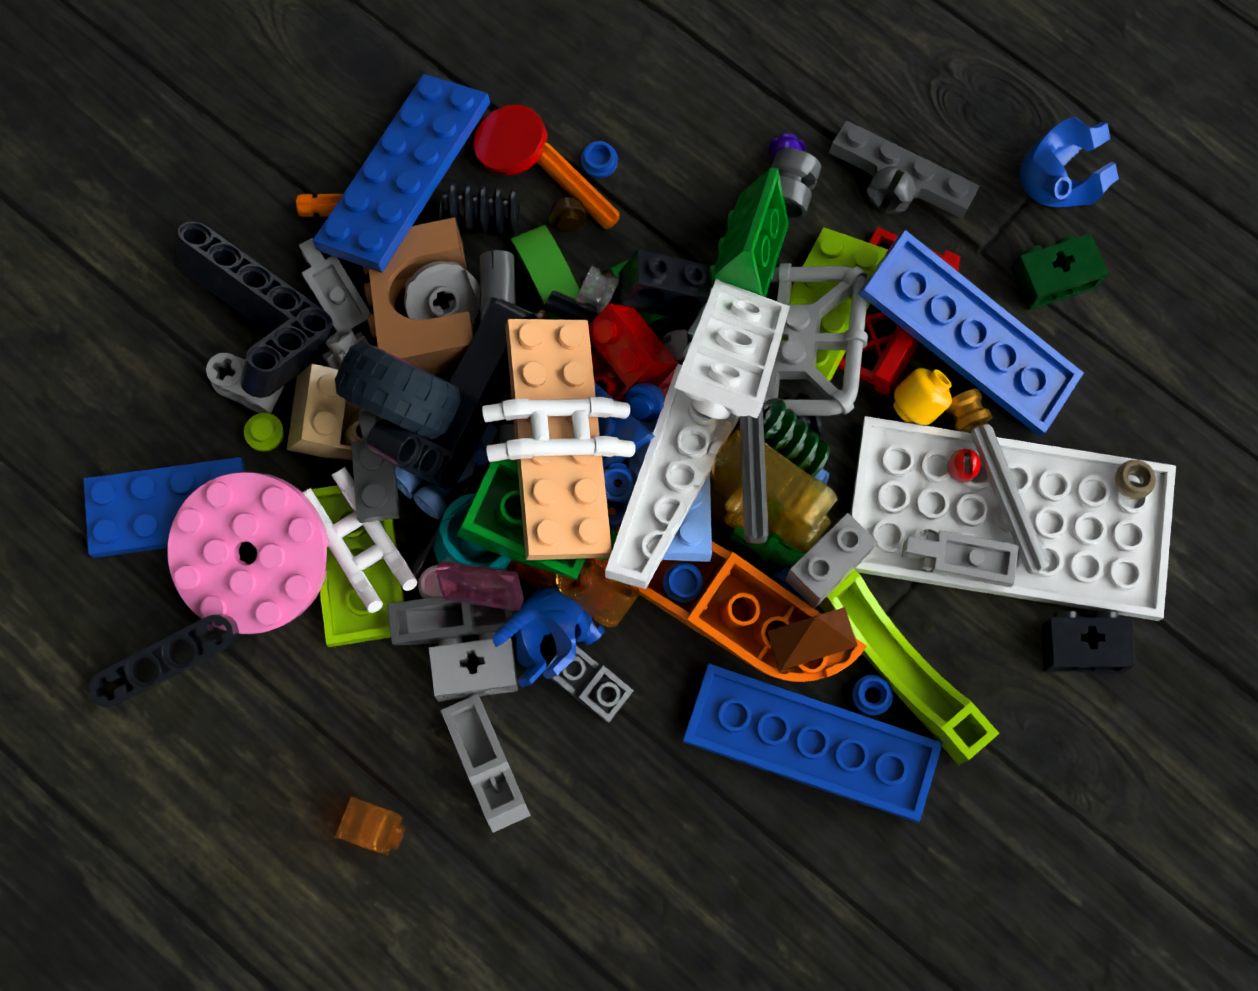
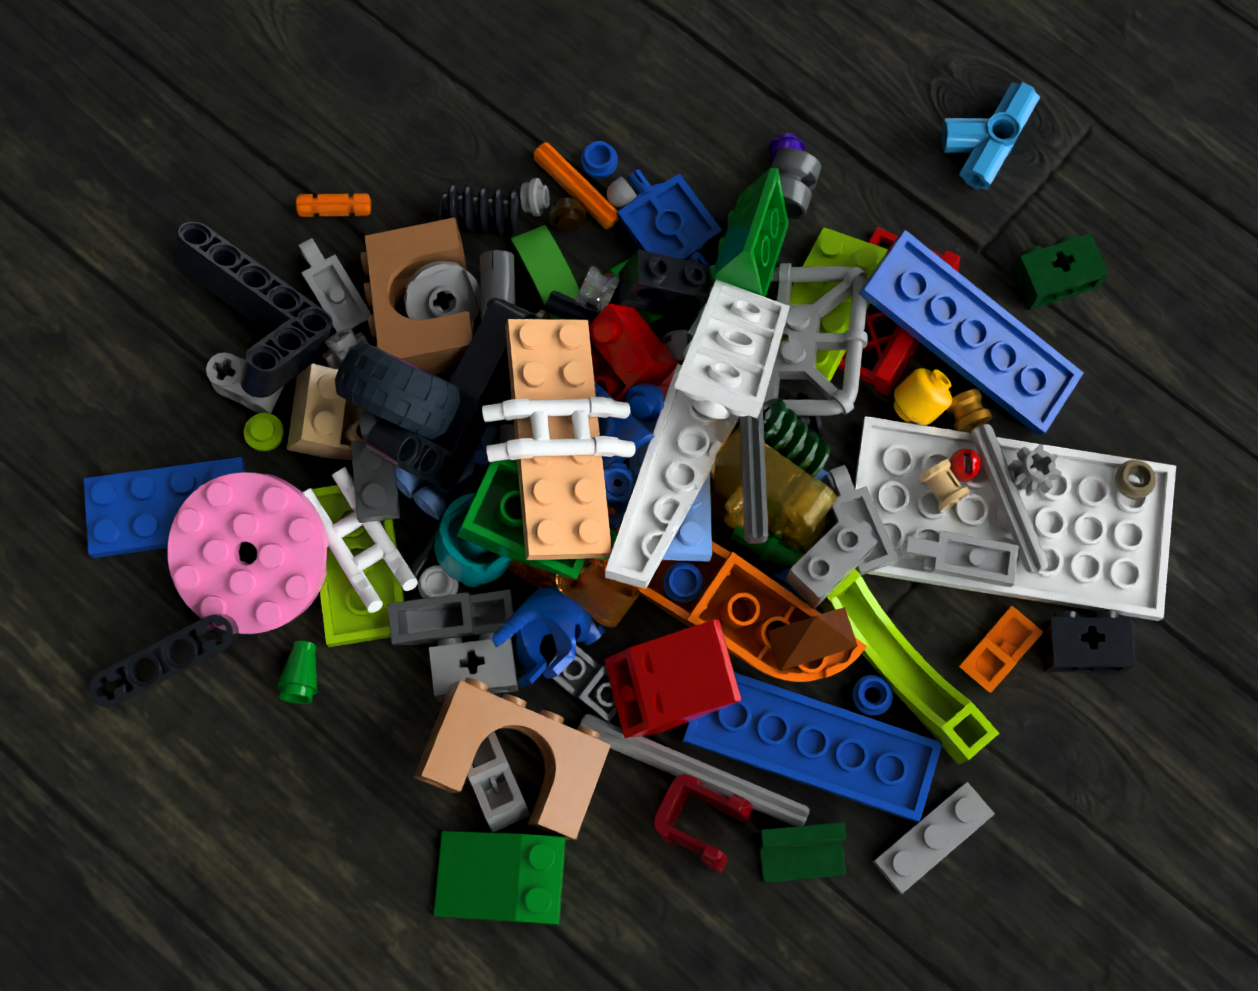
(299, 675): none -> green cone
(371, 827): clear orange brick -> none
(401, 173): blue plate -> none
(480, 585): clear pink plate -> none
(500, 877): none -> green slope
(510, 140): red tile -> none
(534, 197): none -> light grey plate
(570, 755): none -> medium nougat arch
(620, 193): none -> light grey hinge
(669, 219): none -> blue plate
(672, 680): none -> red slope
(672, 805): none -> dark red piece
(712, 778): none -> light grey axle
(802, 852): none -> dark green panel
(862, 509): none -> light grey plate
(901, 174): dark grey plate -> none
(933, 838): none -> light grey plate
(944, 485): none -> tan bush
(978, 136): none -> dark azure piece
(1001, 649): none -> orange slope
(1038, 459): none -> light grey gear
(1043, 168): blue piece -> none

